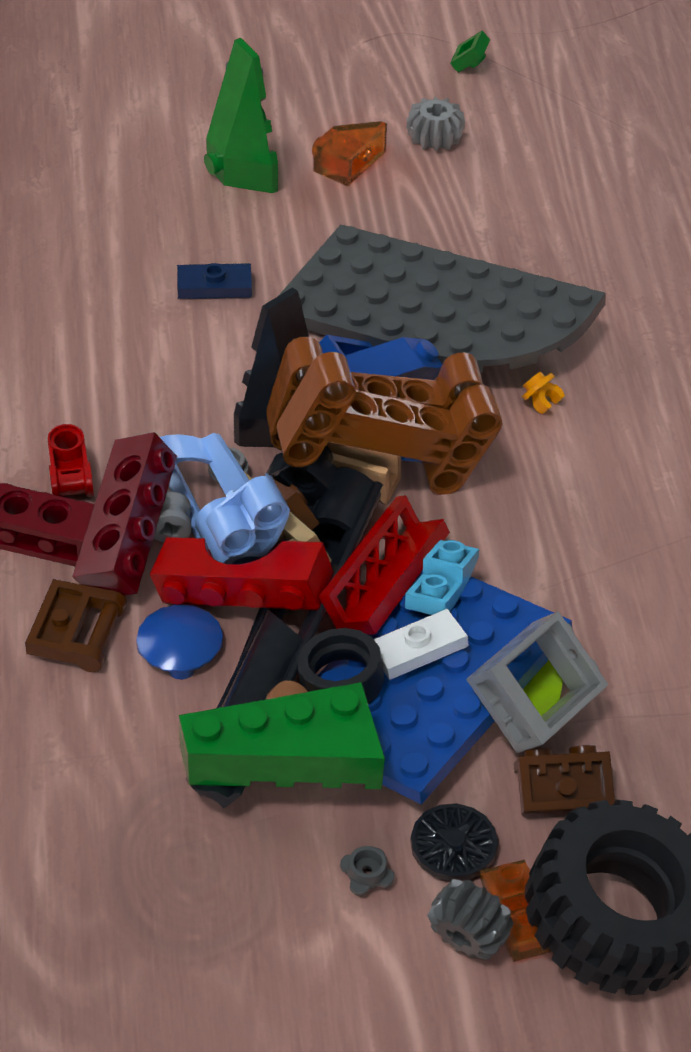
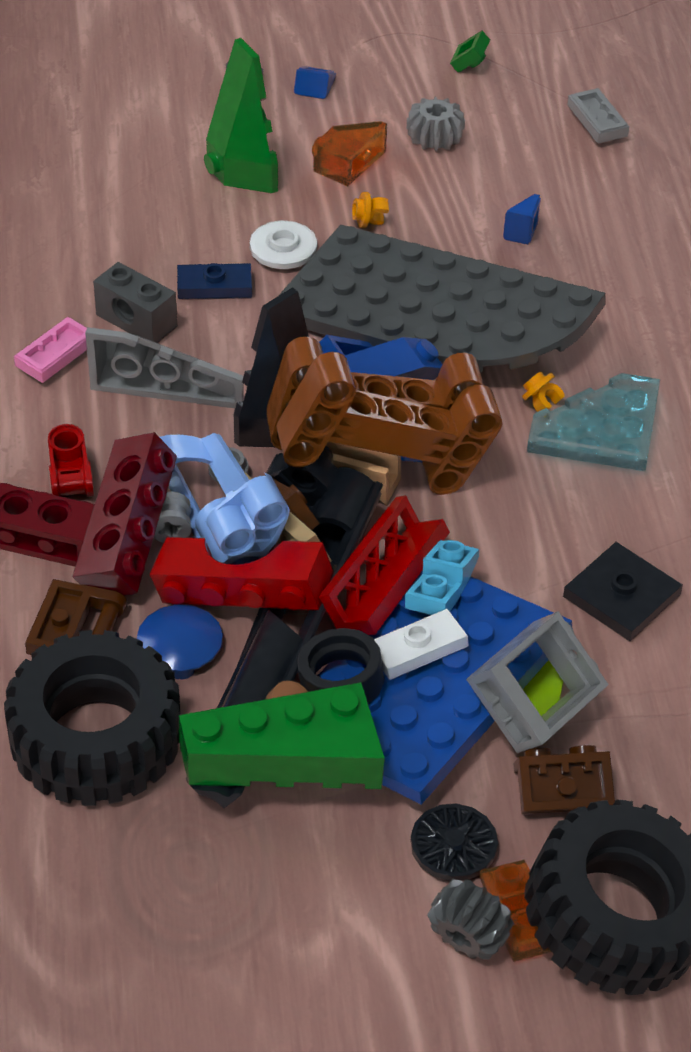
(53, 350): none -> bright pink plate
(98, 762): none -> black tyre
(135, 303): none -> dark grey brick
(144, 368): none -> light grey wedge
(283, 244): none -> white wheel
(313, 82): none -> blue slope
(367, 859): dark grey plate -> none
(369, 210): none -> light orange plate
(522, 220): none -> blue slope
(598, 115): none -> light grey plate
(600, 425): none -> clear light blue plate
(622, 591): none -> black plate

